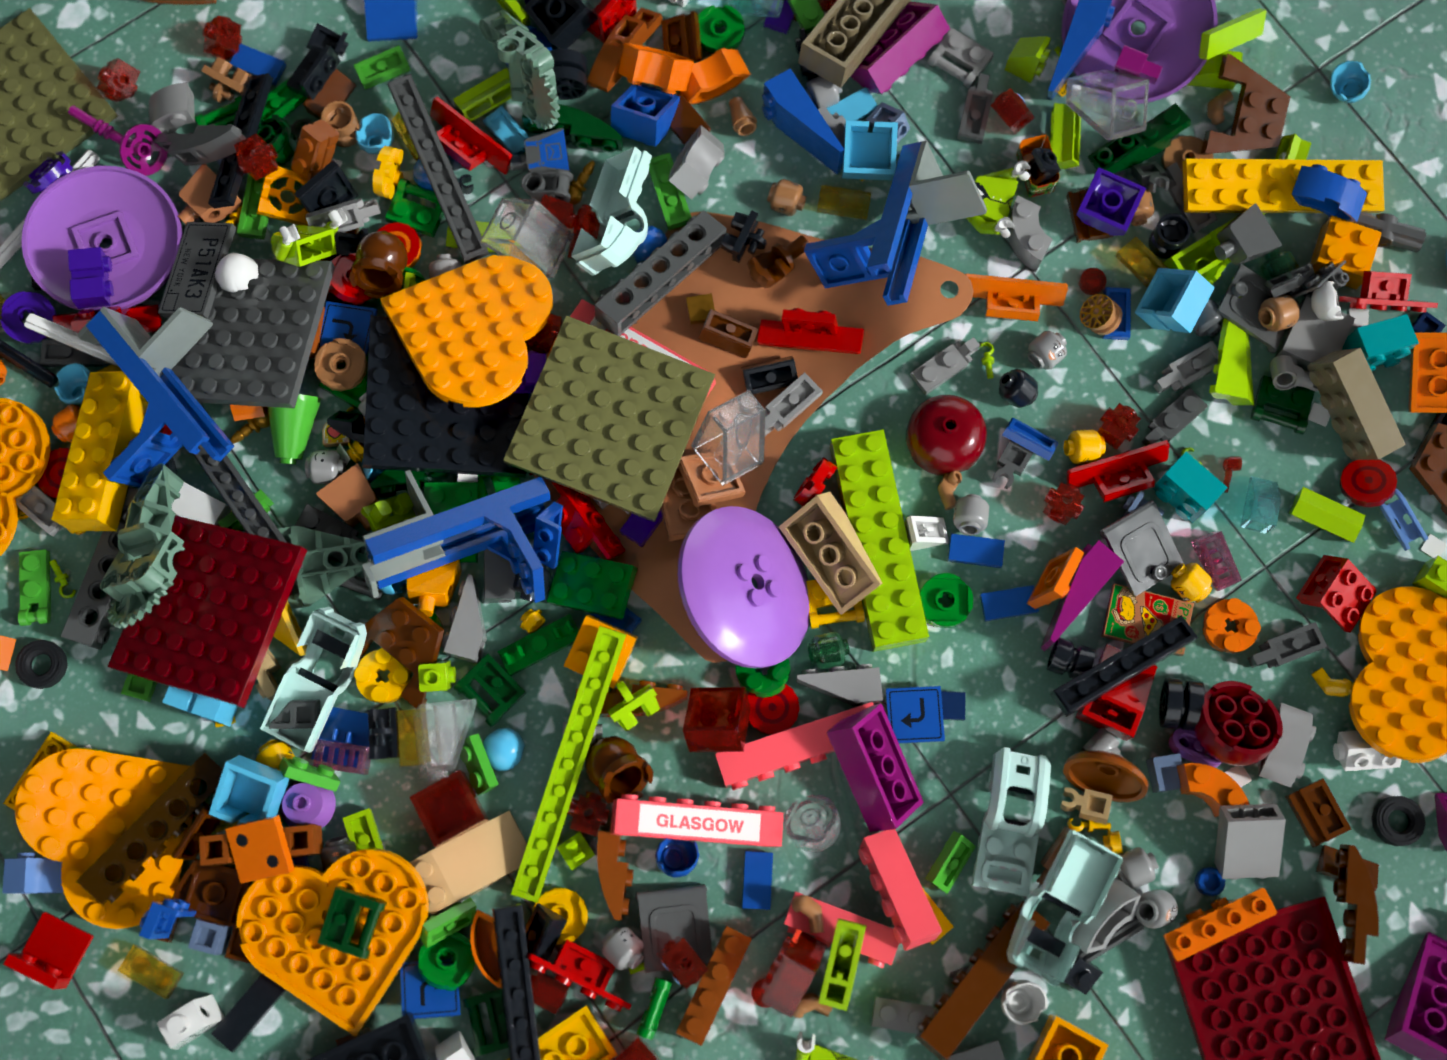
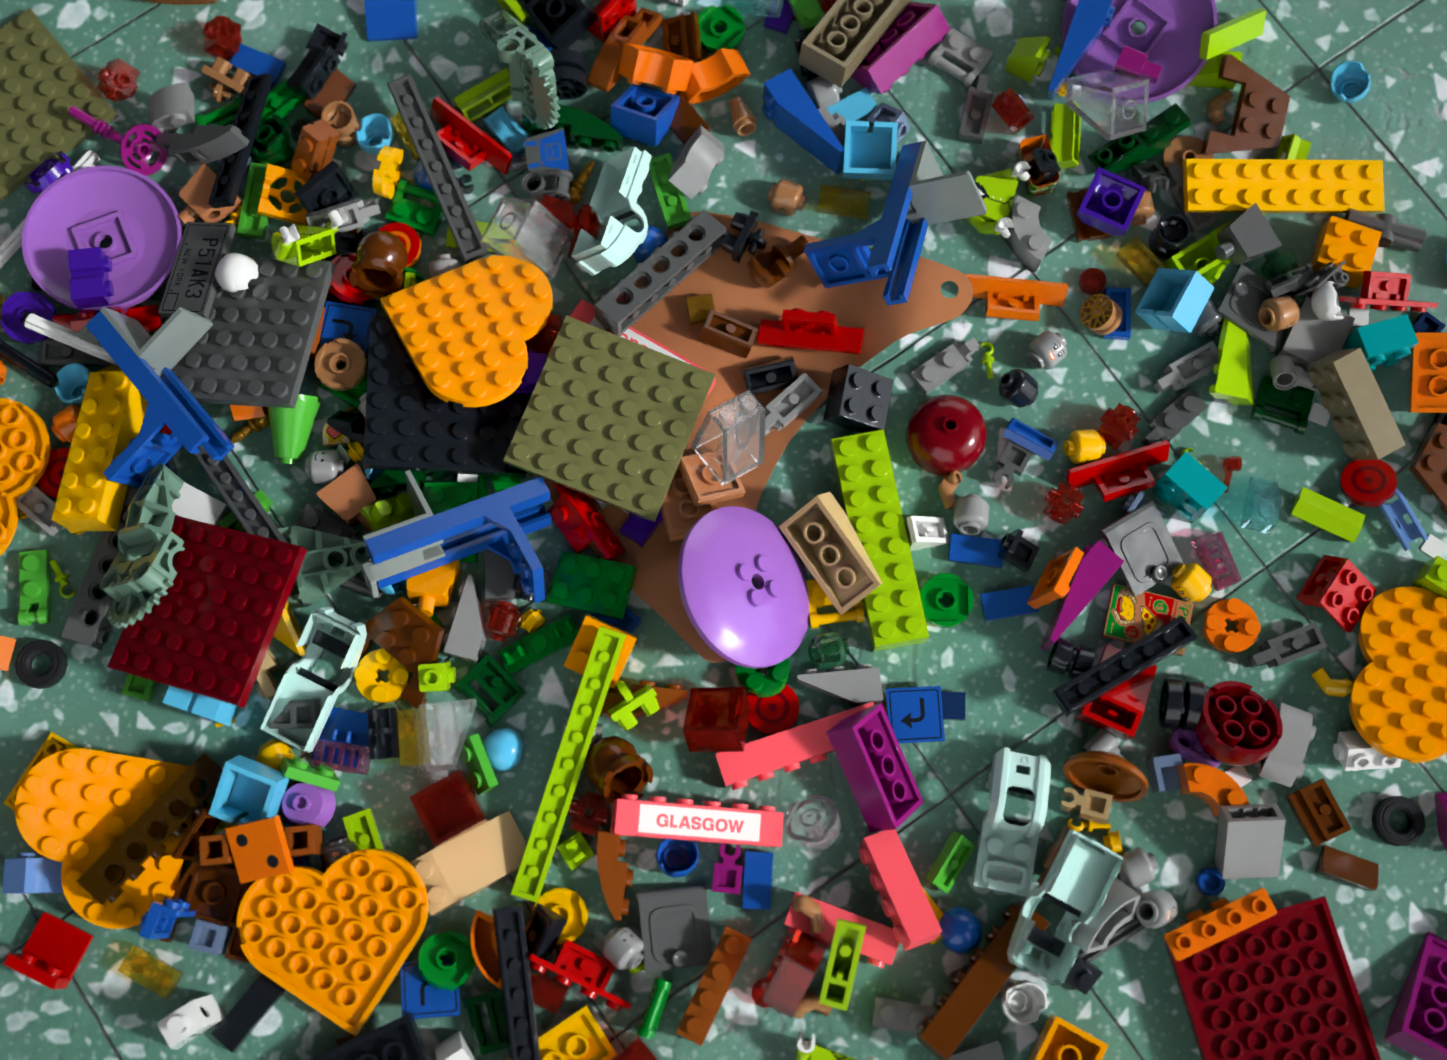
(256, 157): clear red brick -> none
(342, 920): dark green plate -> none
(382, 67): bright green plate -> none
(445, 924): bright green plate -> none
(502, 620): none -> clear red head
(548, 535): blue bracket -> none
(671, 959): clear red head -> none
(727, 875): none -> magenta plate
(814, 484): red plate -> none
(858, 399): none -> black brick
(960, 930): none -> blue hair
(1018, 550): none -> black bracket
(1329, 193): blue brick -> none
(1356, 889): reddish brown slope -> none

